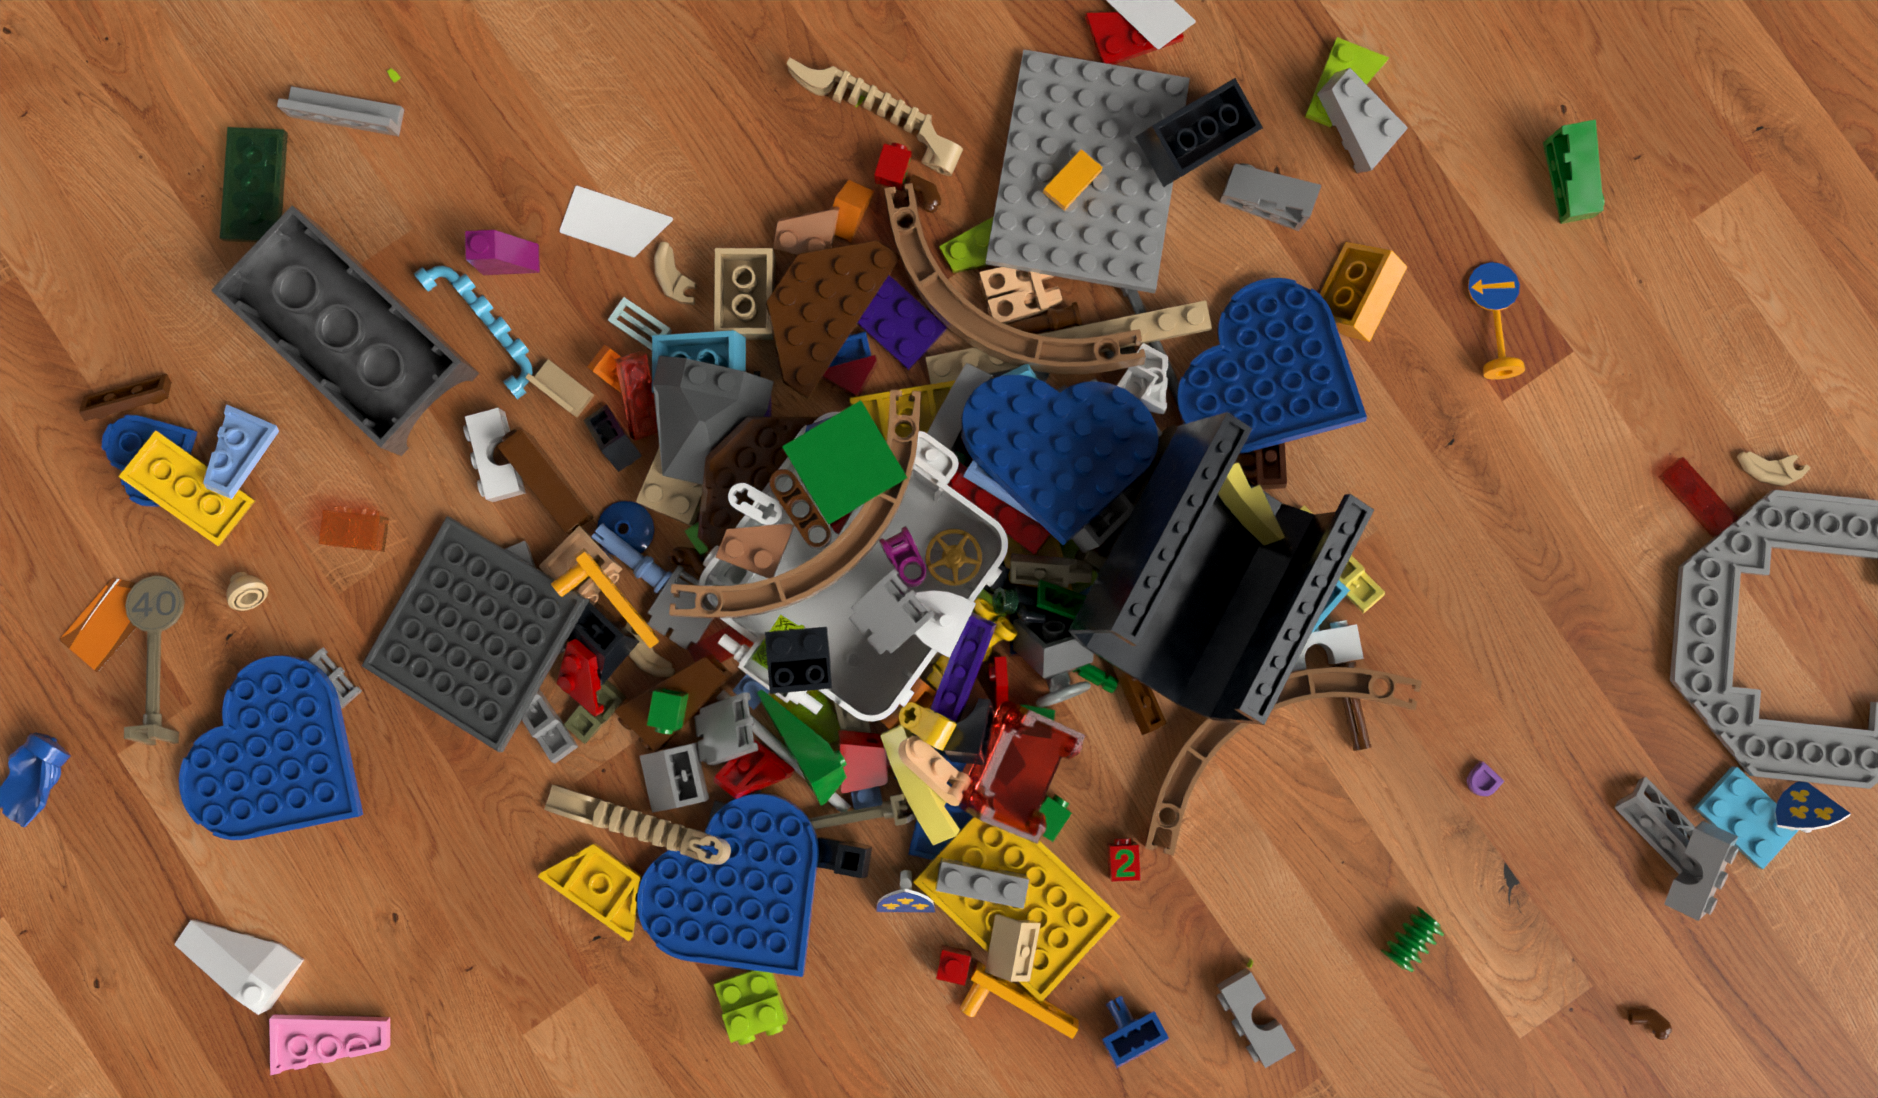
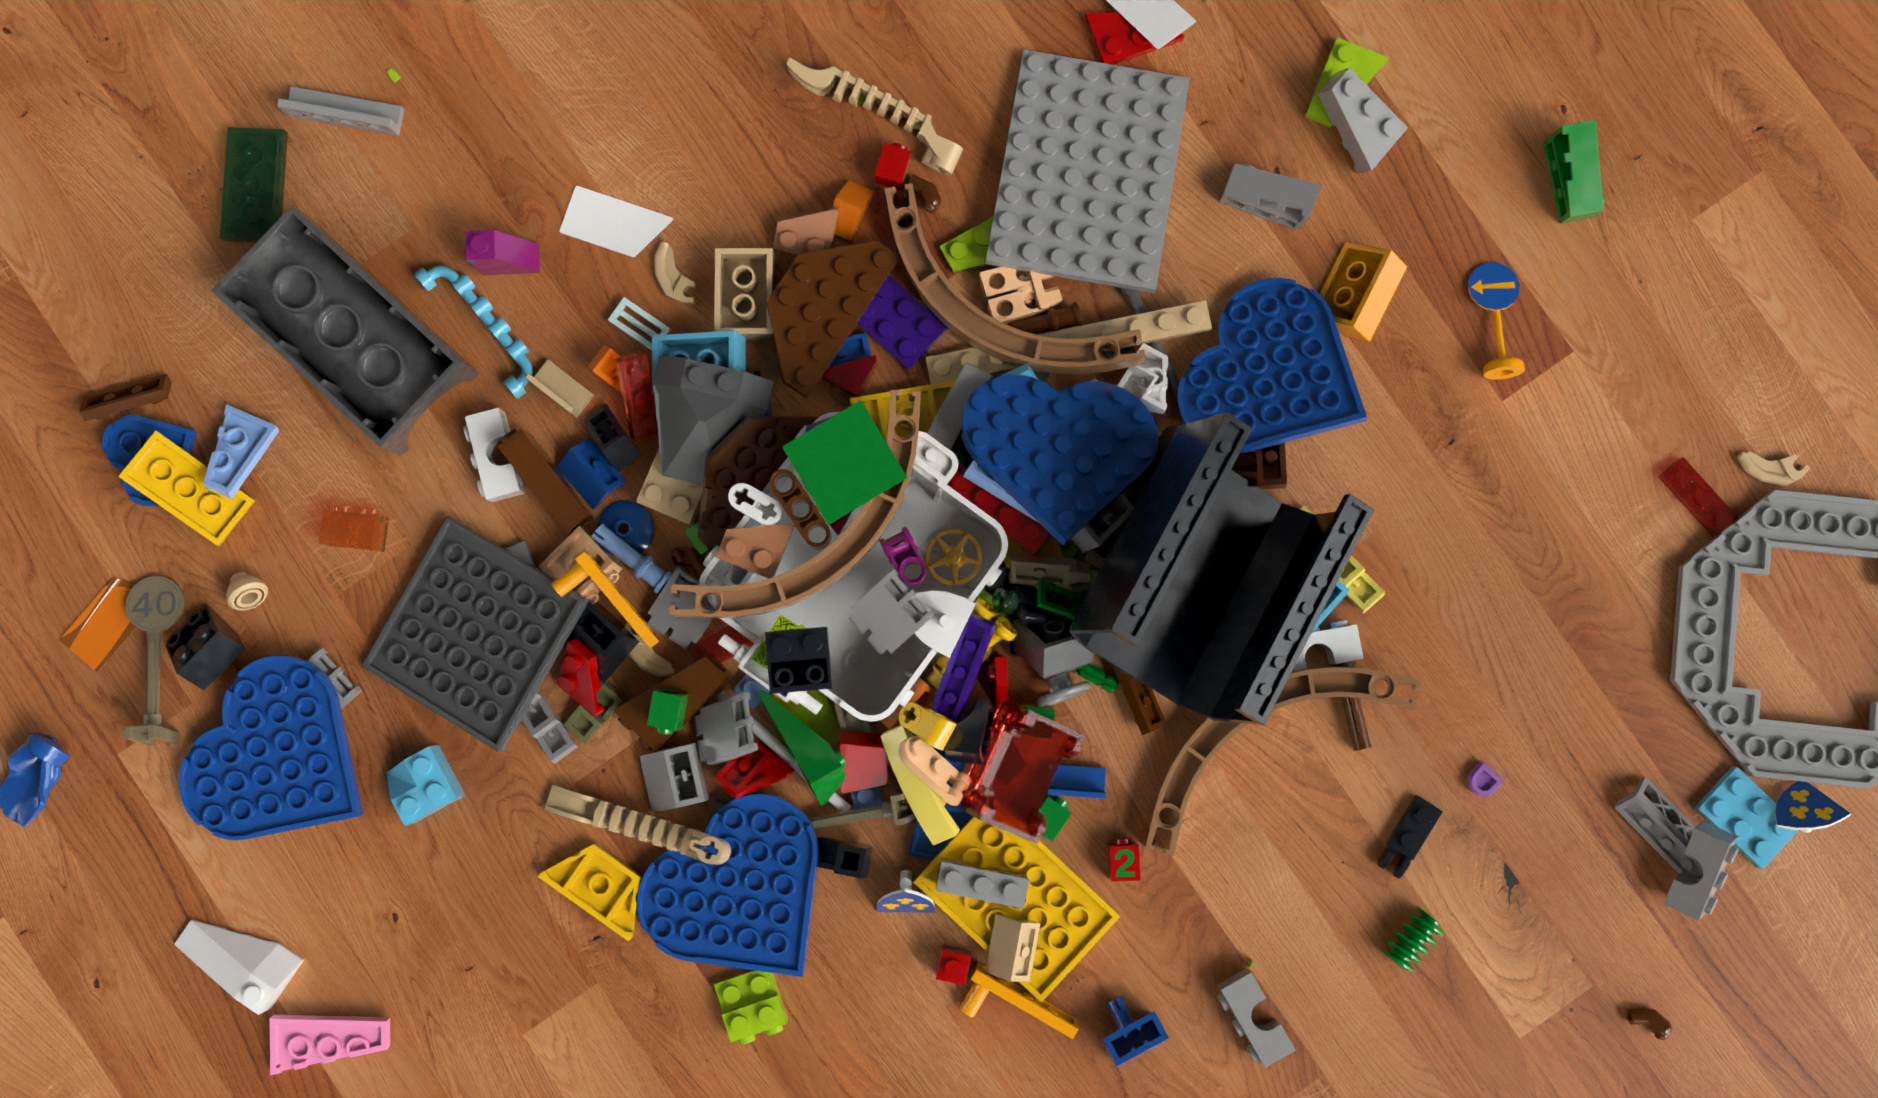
(203, 647): none -> black slope
(422, 785): none -> medium azure slope
(590, 472): none -> blue panel
(1072, 180): light orange tile -> none
(1078, 782): none -> blue panel
(1199, 132): black brick -> none
(1250, 506): light yellow slope -> none
(1410, 834): none -> black hinge

